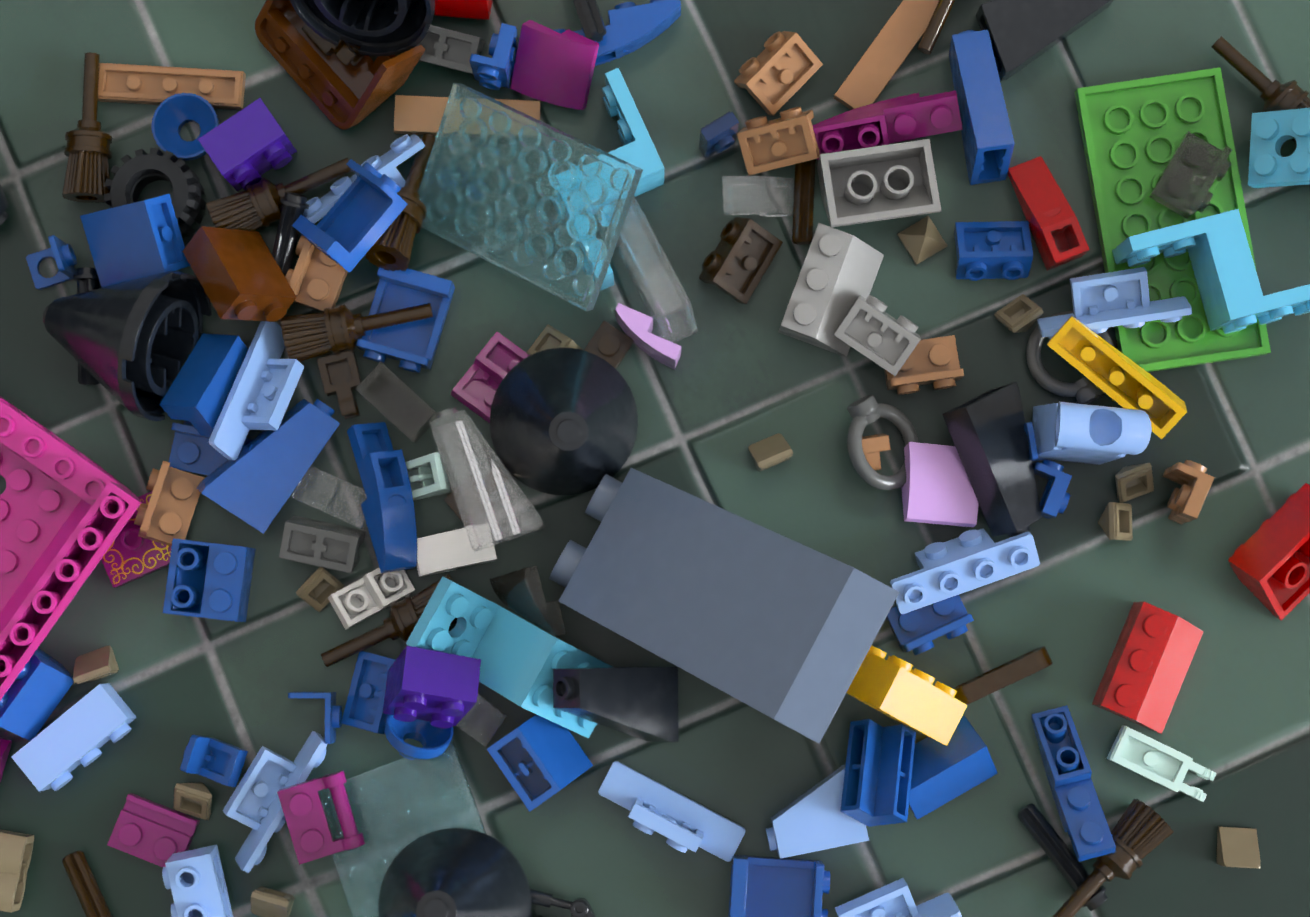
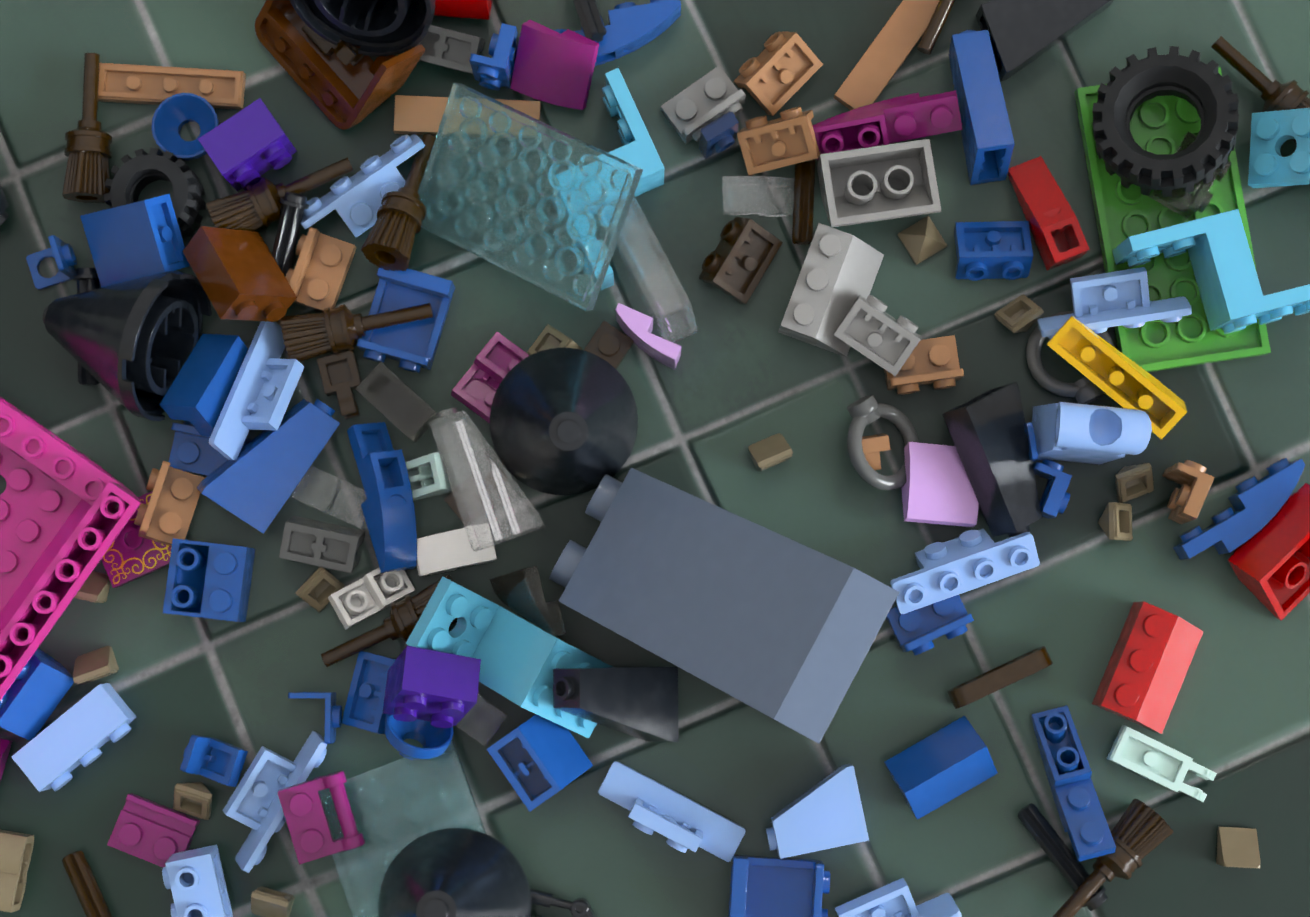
(95, 588): none -> dark tan slope
(356, 217): blue panel -> none
(702, 104): none -> light grey bracket
(878, 773): blue piece -> none
(907, 695): yellow brick -> none
(1156, 77): none -> black tyre
(1254, 507): none -> blue slope

